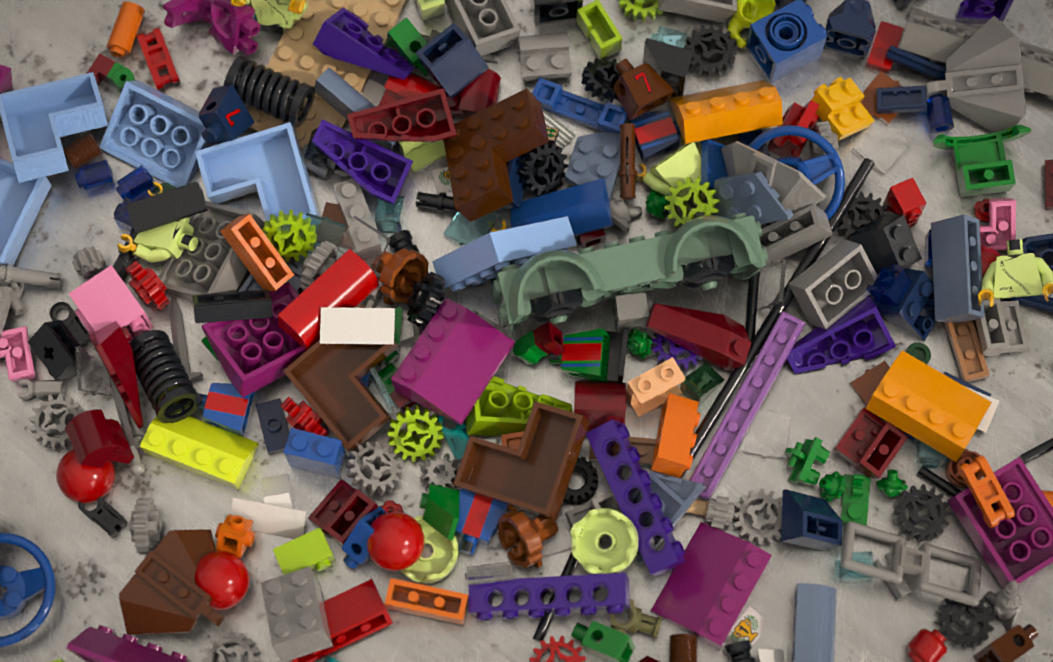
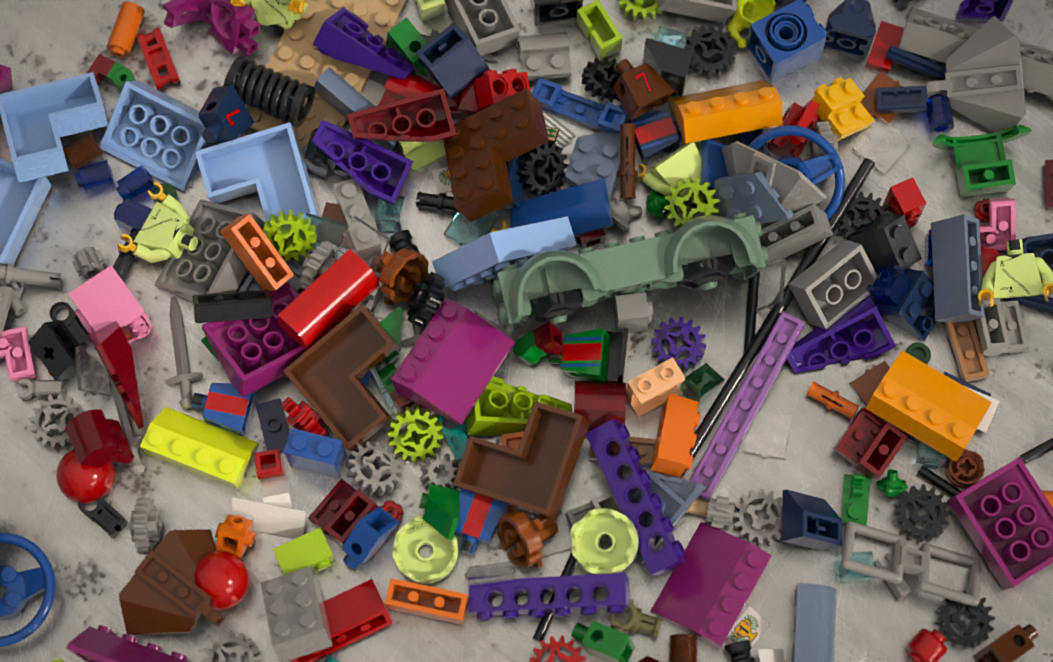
(147, 285): red gear -> none
(163, 377): black piece -> none
(167, 207): black slope -> none
(268, 464): none -> red brick
(357, 325): white sticker -> none
(396, 541): red piece -> none
(497, 87): none -> red brick
(589, 487): black tyre -> none
(639, 343): green plant -> none
(703, 333): dark red wedge -> none
(802, 460): green hips -> none
(817, 391): none -> orange pin
(832, 486): green plant -> none
(986, 491): orange plate -> none
(1006, 603): light grey piece -> none

